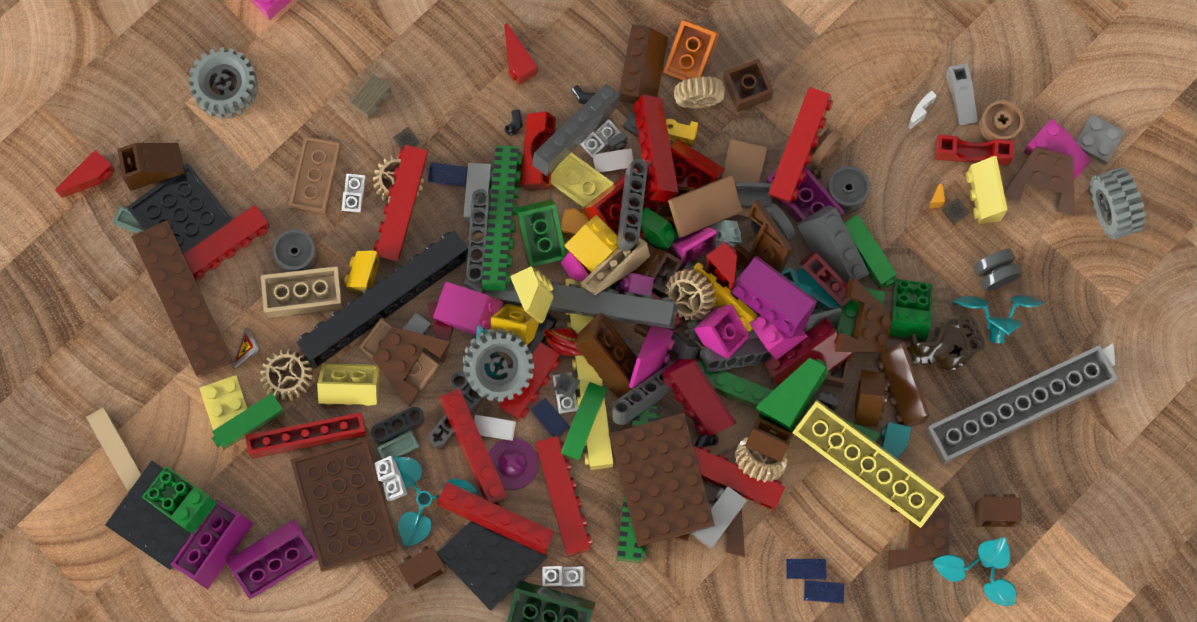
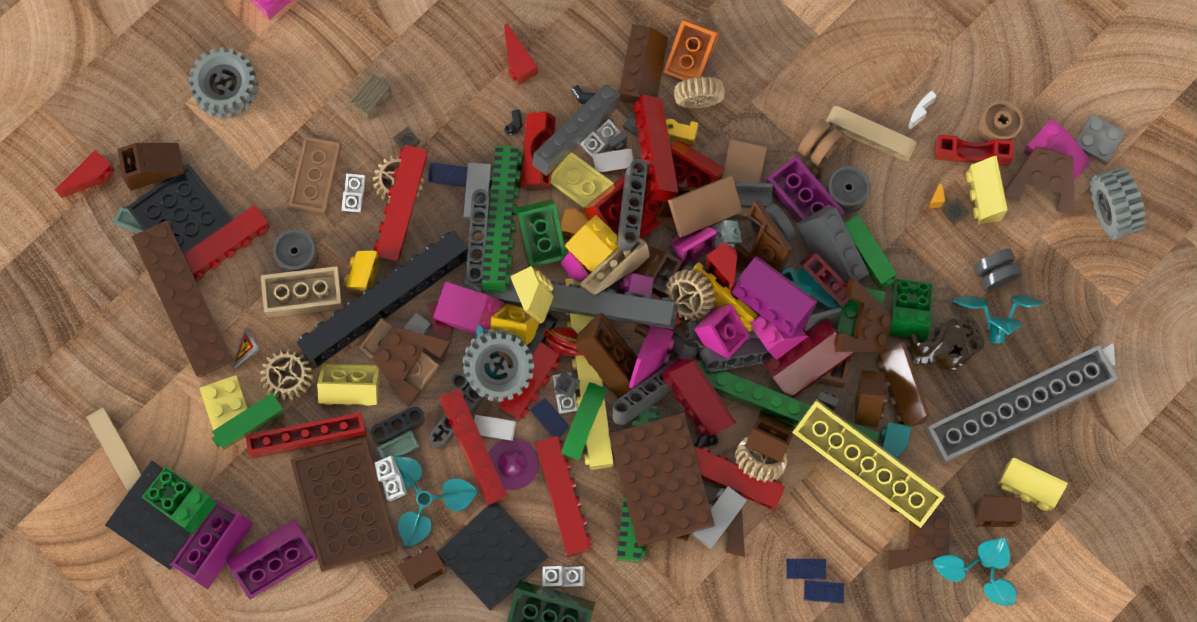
(495, 518): red brick -> none
(657, 230): green slope -> none
(748, 85): reddish brown brick -> none
(793, 395): green slope -> none
(800, 145): red brick -> none
(871, 133): none -> tan beam
(962, 93): light grey slope -> none
(1031, 484): none -> light yellow slope

